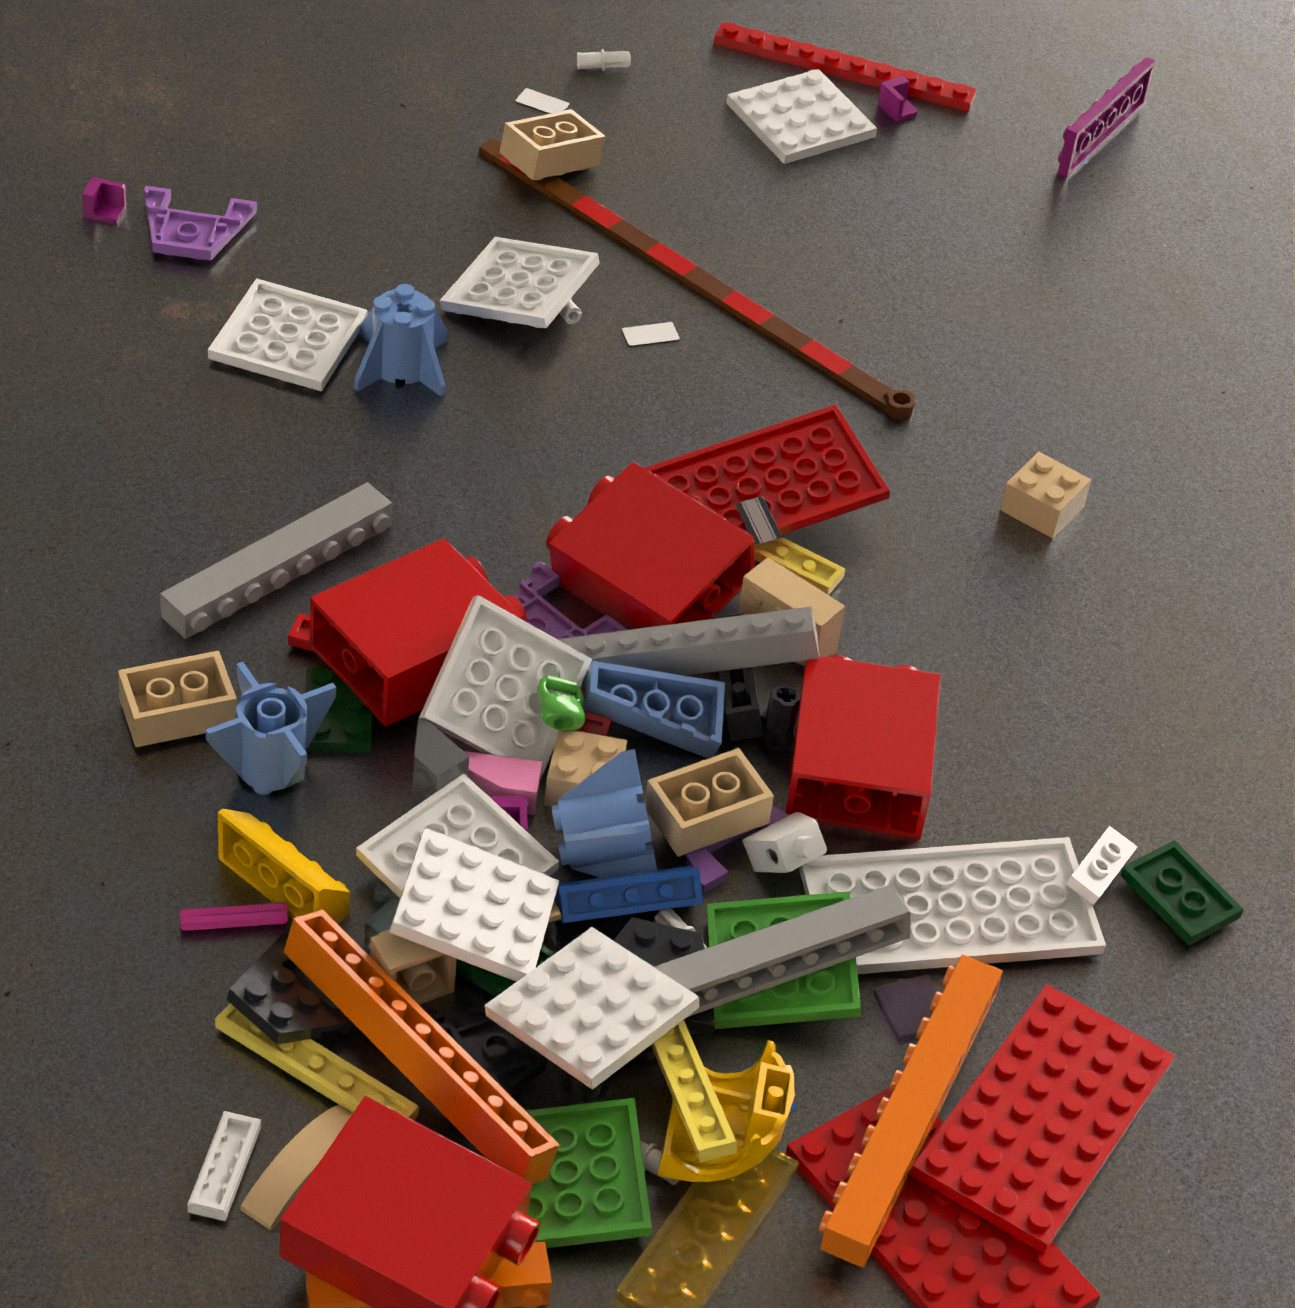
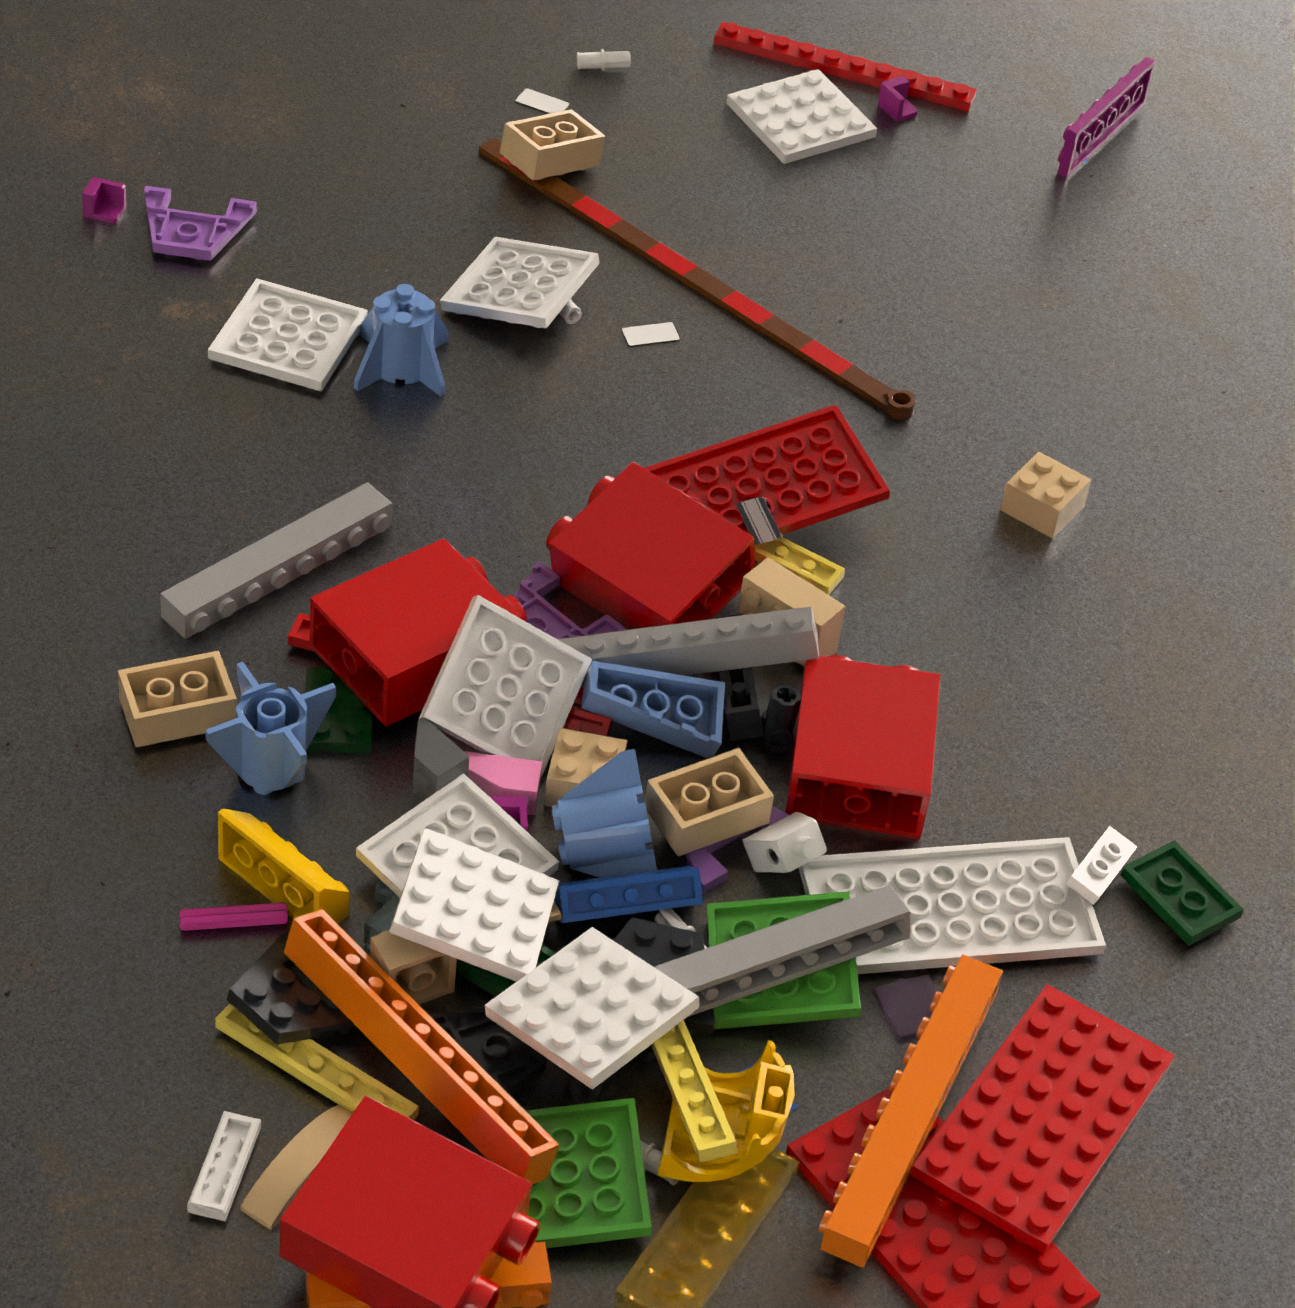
(561, 710): bright green piece -> none

